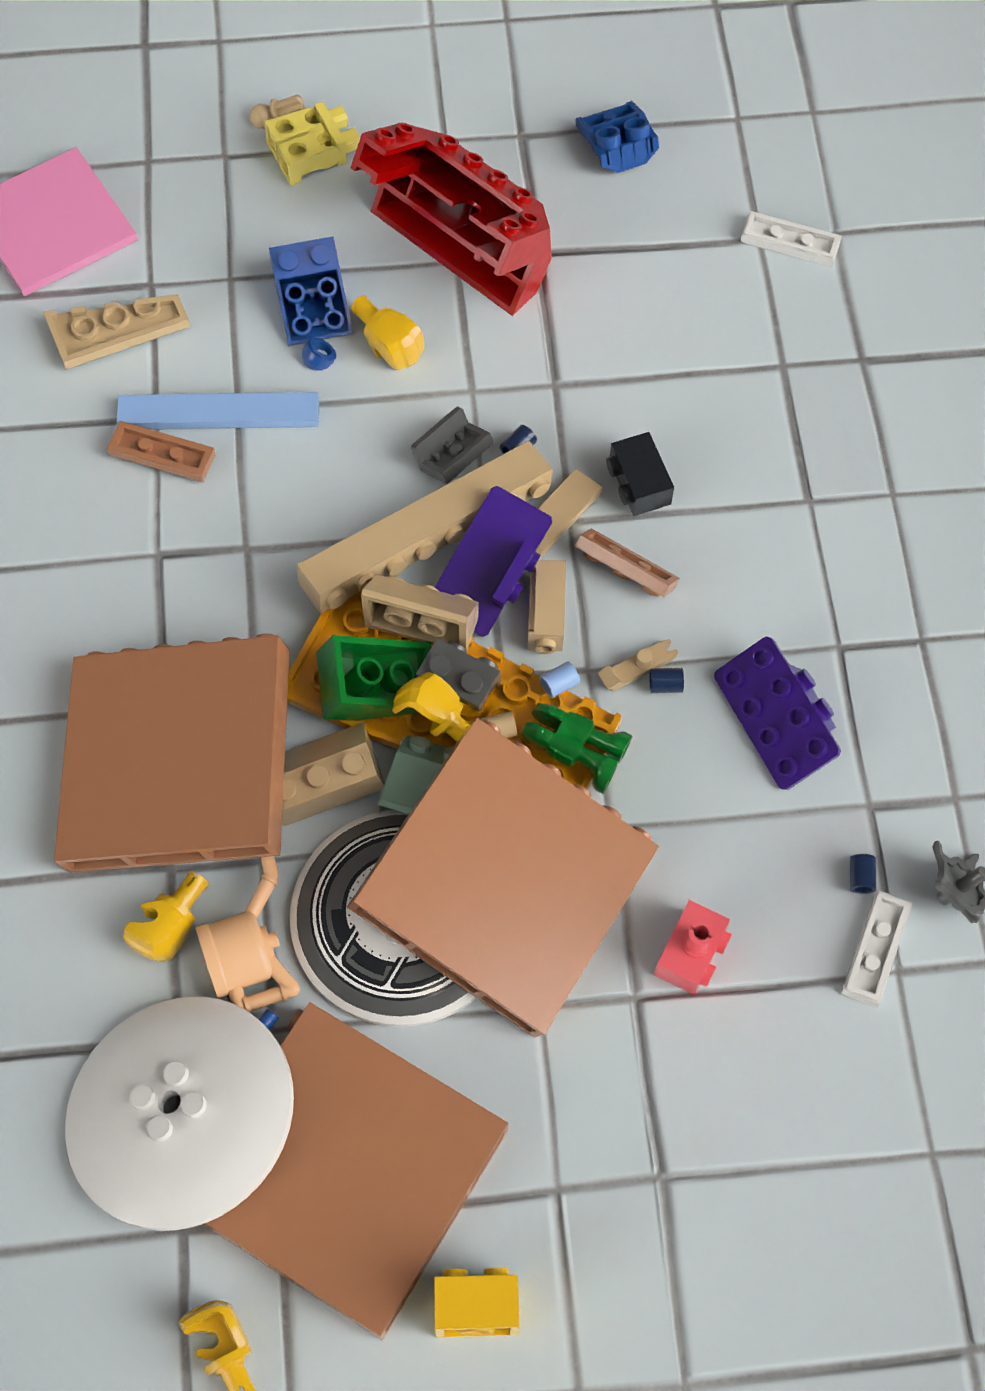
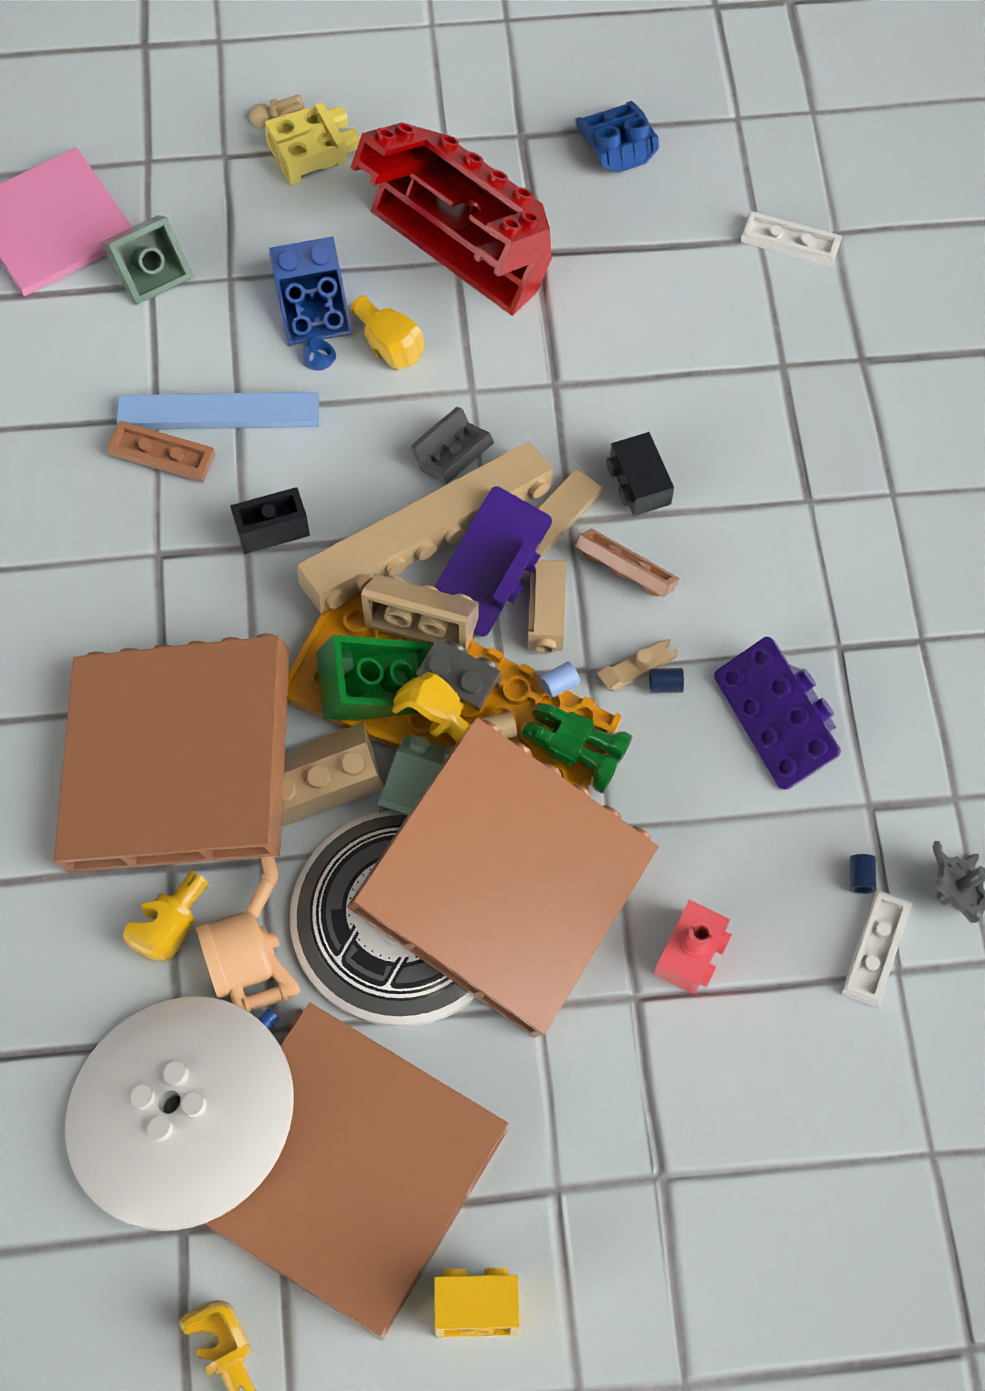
(103, 331): tan wing -> none
(148, 258): none -> sand green slope
(270, 520): none -> black brick
(517, 438): dark blue hinge -> none

